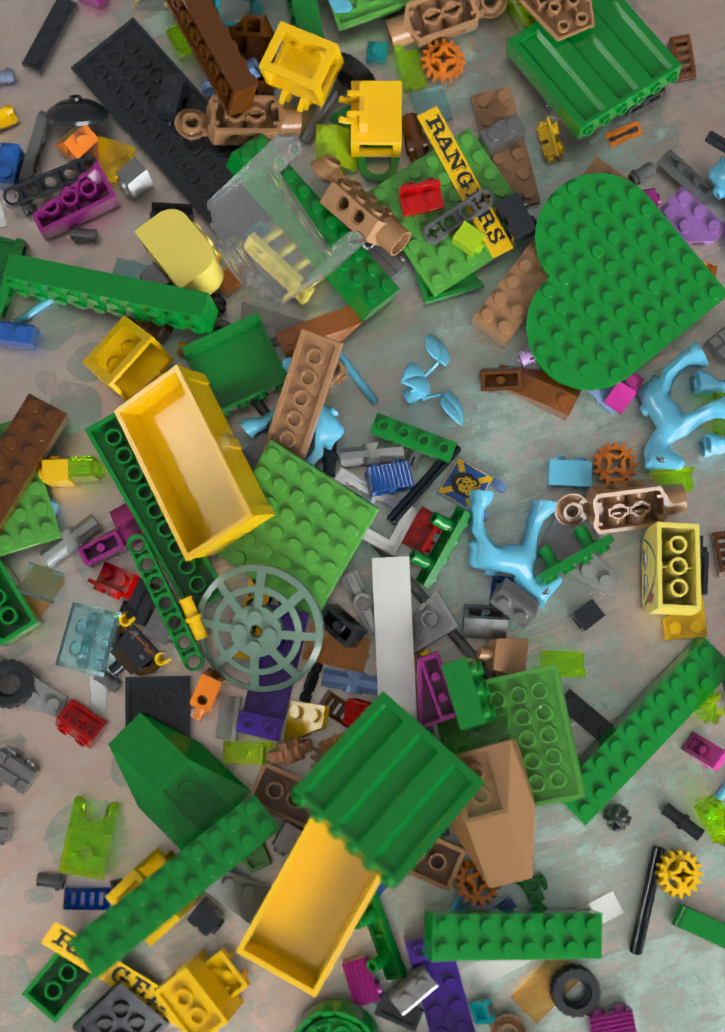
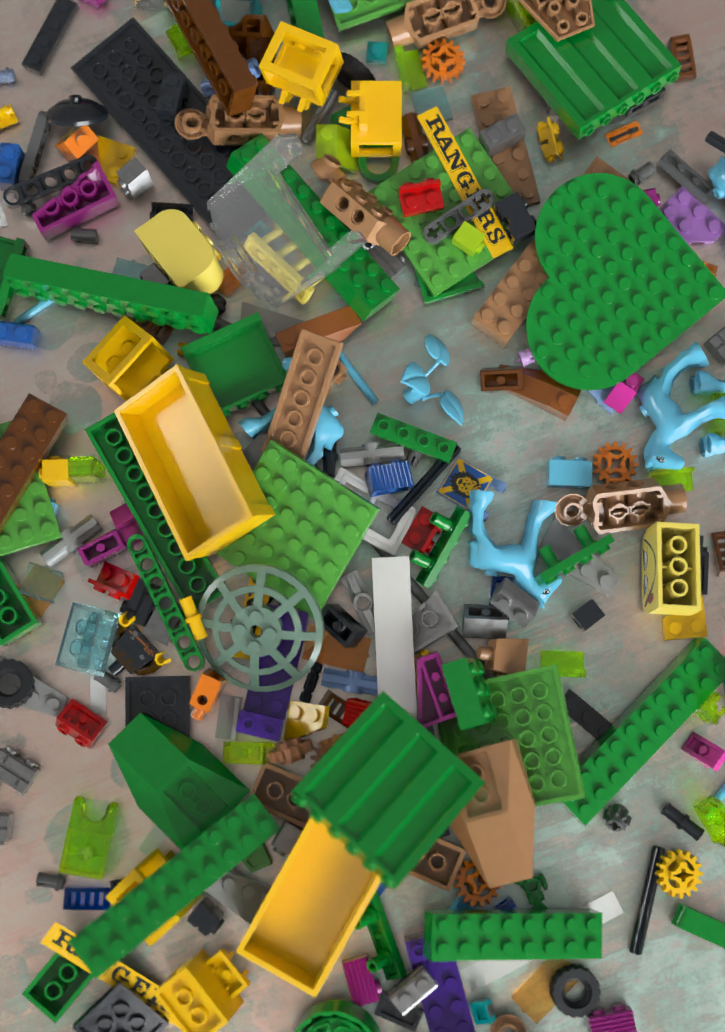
(152, 841): none -> white sticker

